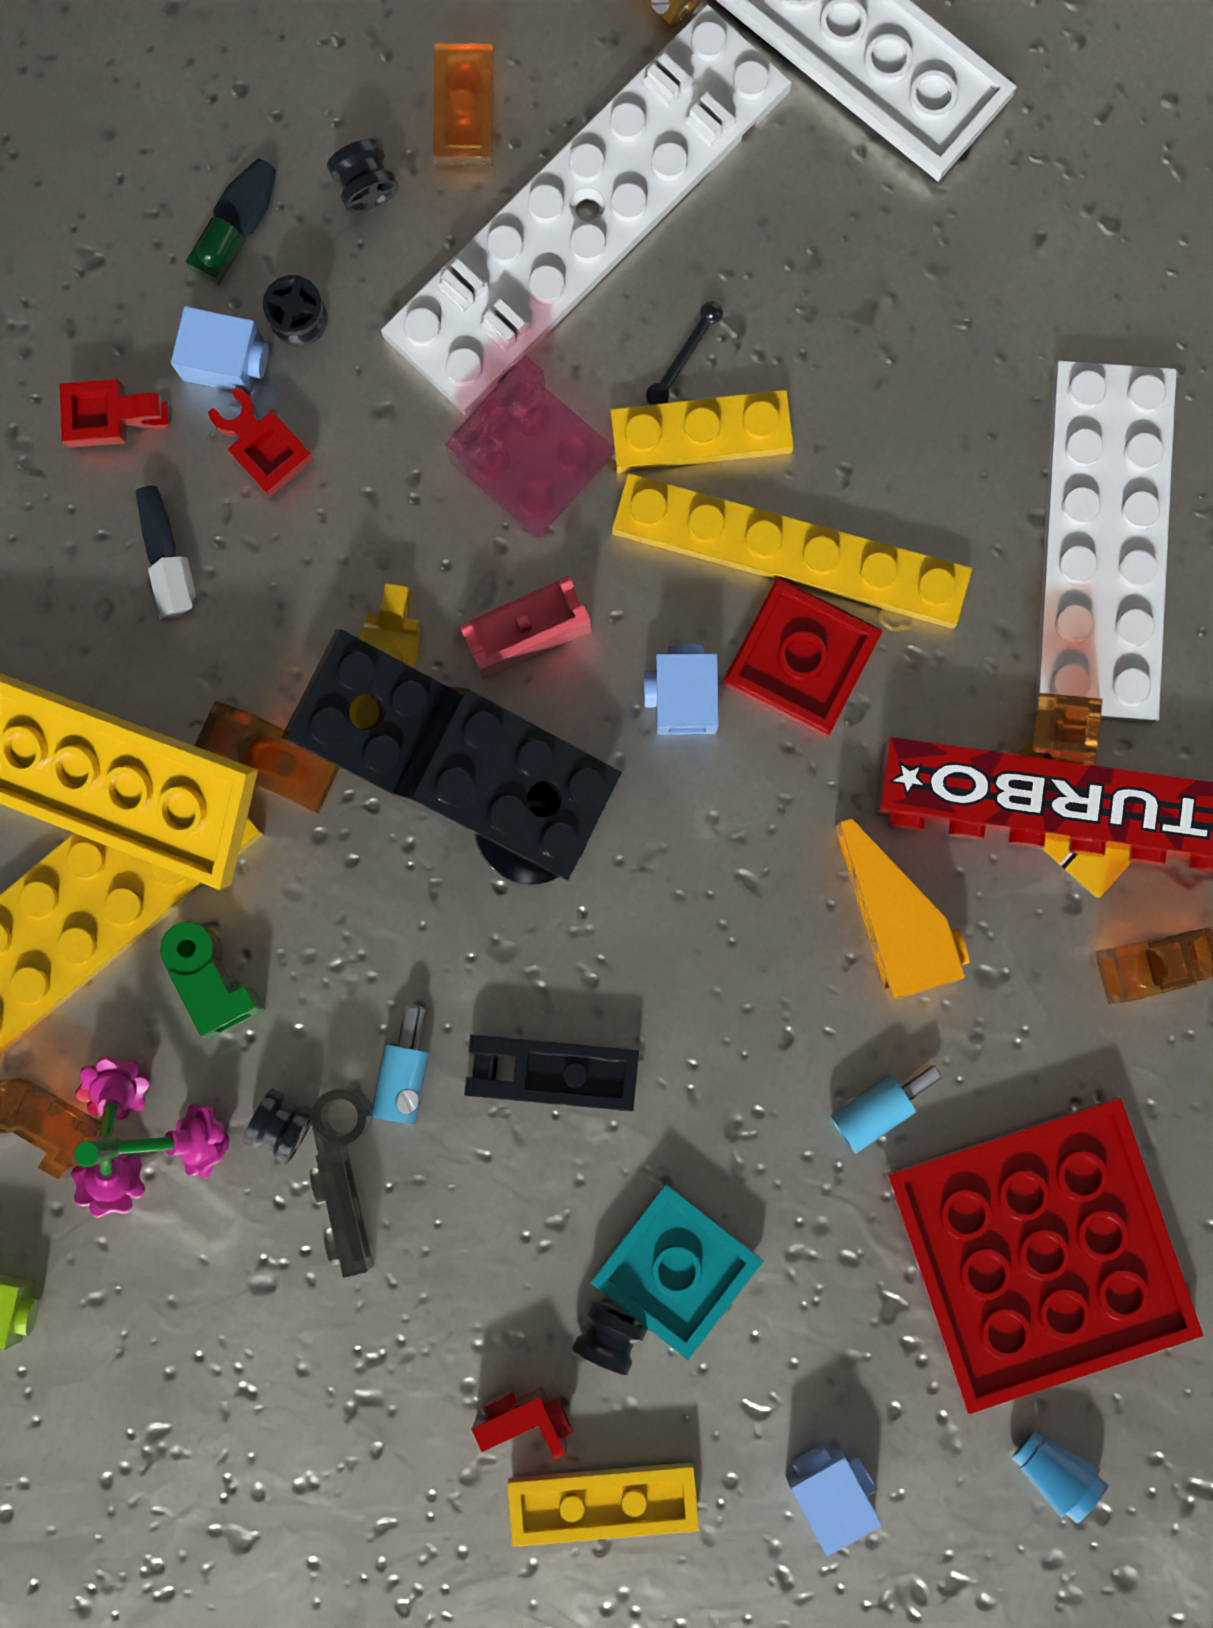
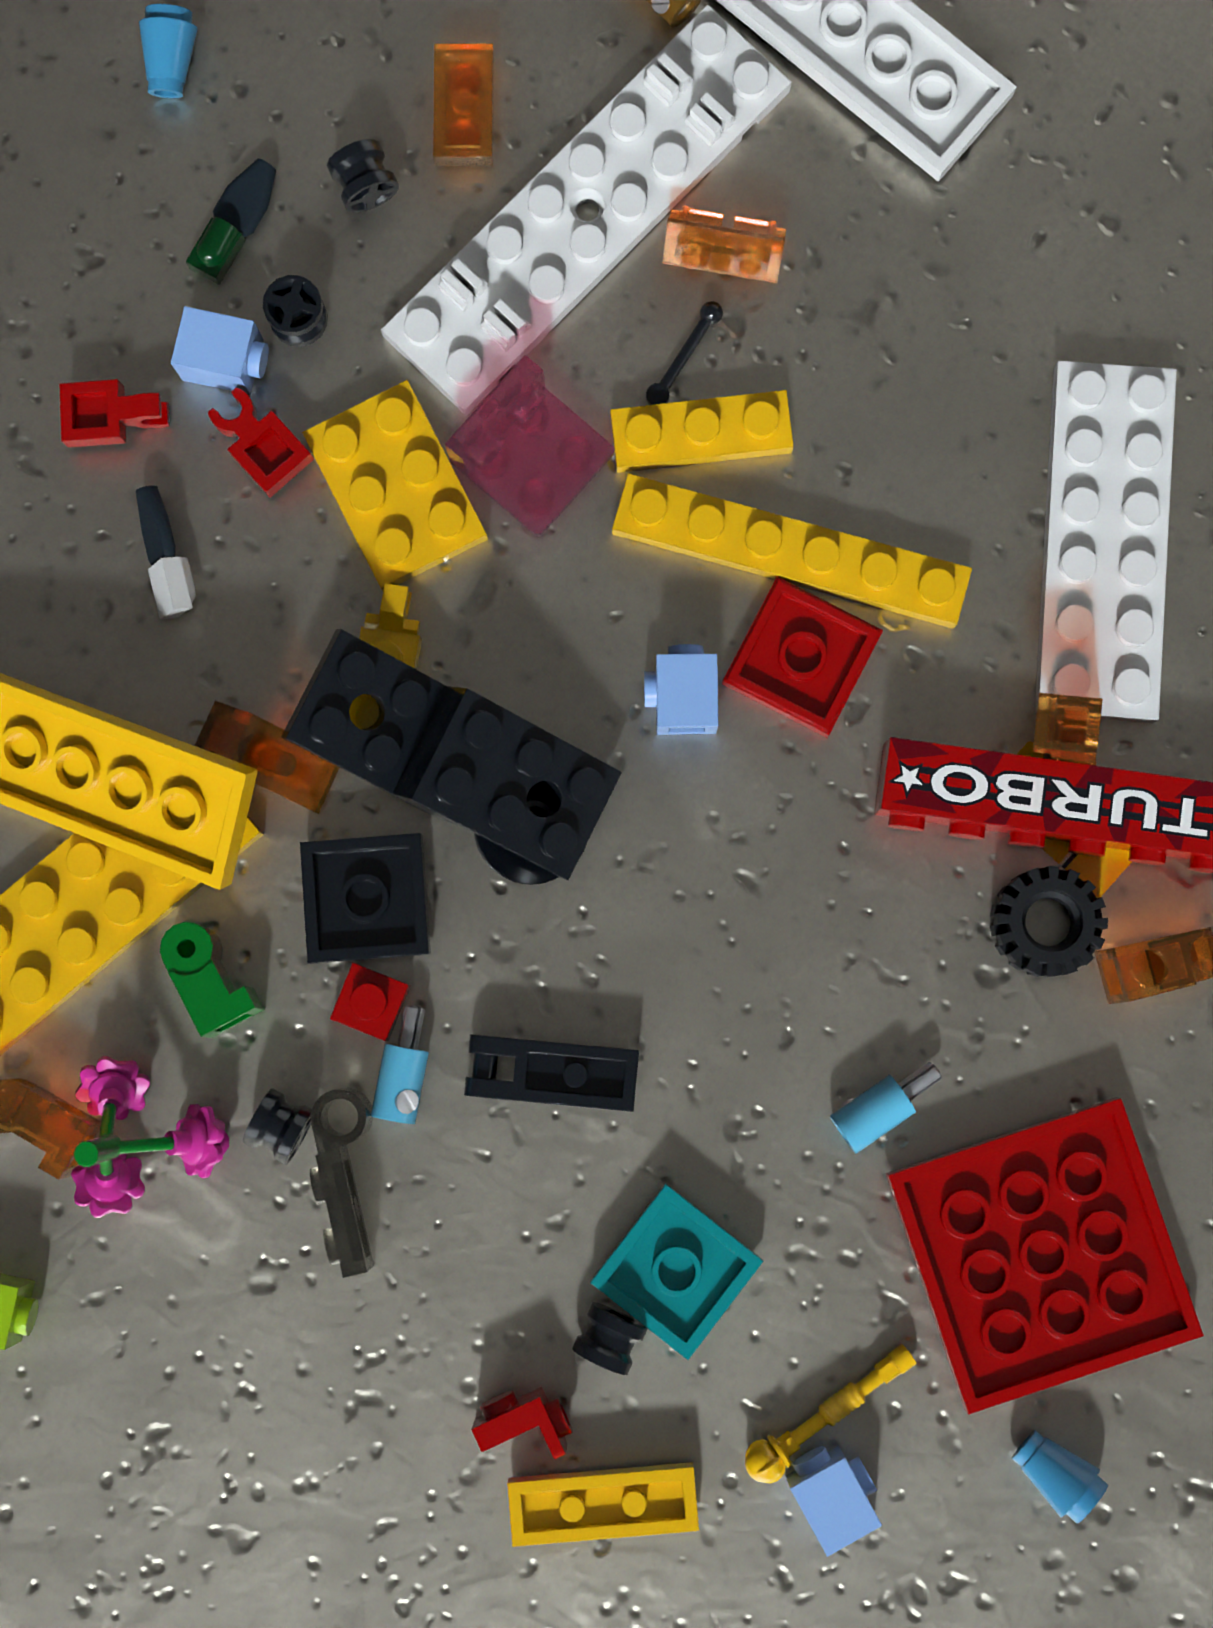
(167, 48): none -> dark azure cone
(365, 898): none -> black plate
(370, 1002): none -> red plate
(395, 485): none -> yellow plate
(526, 628): coral hinge -> none
(700, 242): none -> clear orange hinge
(768, 1458): none -> yellow piece
(903, 926): light orange slope -> none
(1084, 915): none -> black tyre

